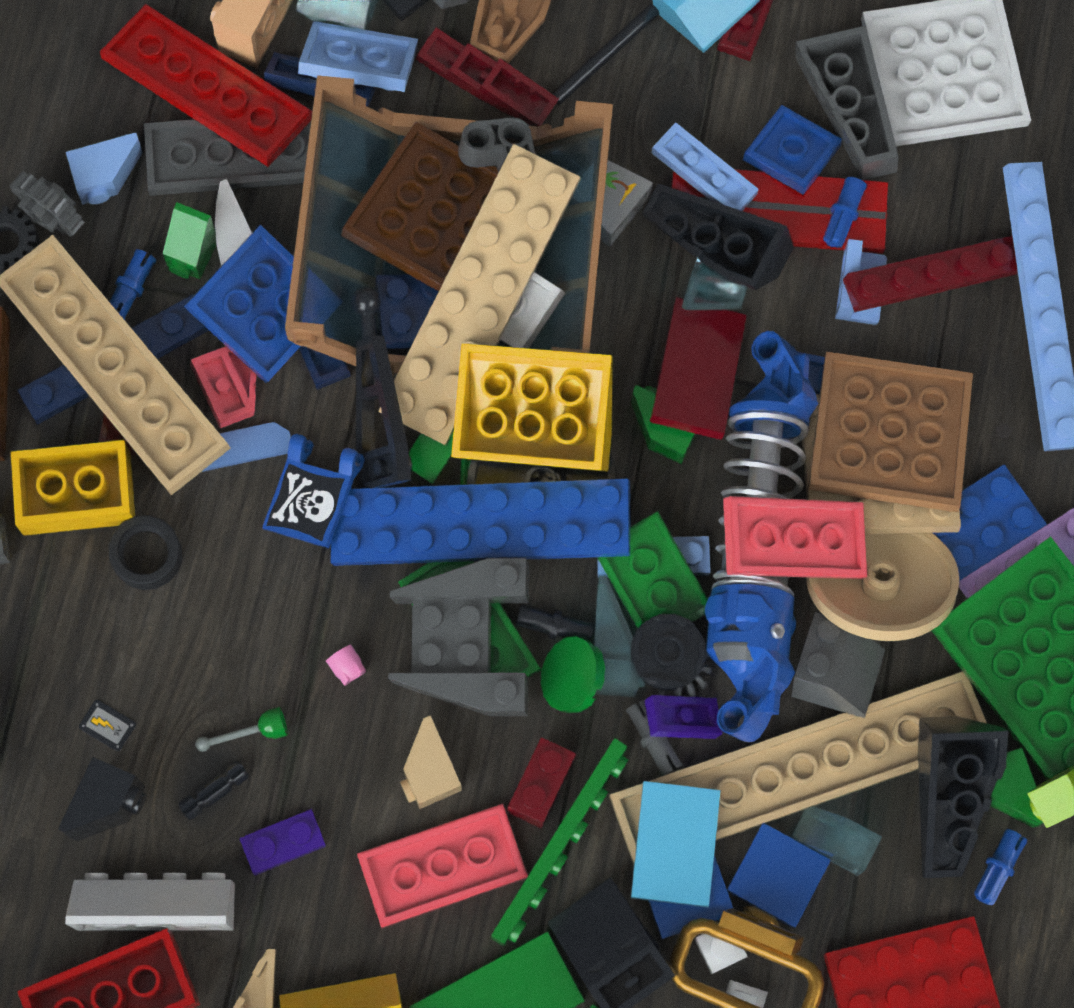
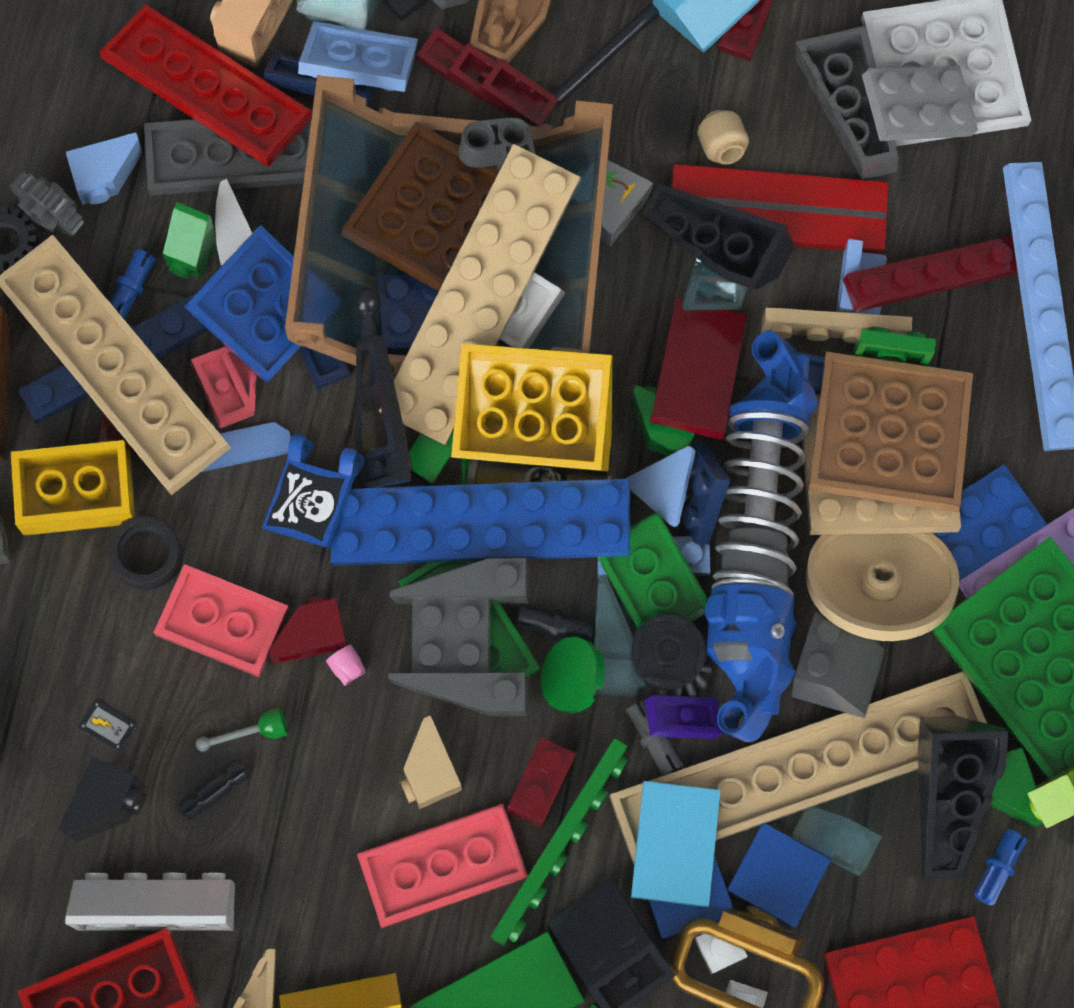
(221, 620): none -> coral plate
(282, 842): dark purple plate -> none
(310, 632): none -> dark red slope
(665, 484): none -> light blue piece
(703, 169): light blue plate -> none
(709, 489): none -> dark blue plate
(723, 137): none -> tan head
(792, 149): blue tile -> none
(794, 538): coral tile -> none
(826, 324): none -> tan plate
(844, 212): blue axle -> none
(906, 348): none -> green plate
(919, 102): none -> light grey plate

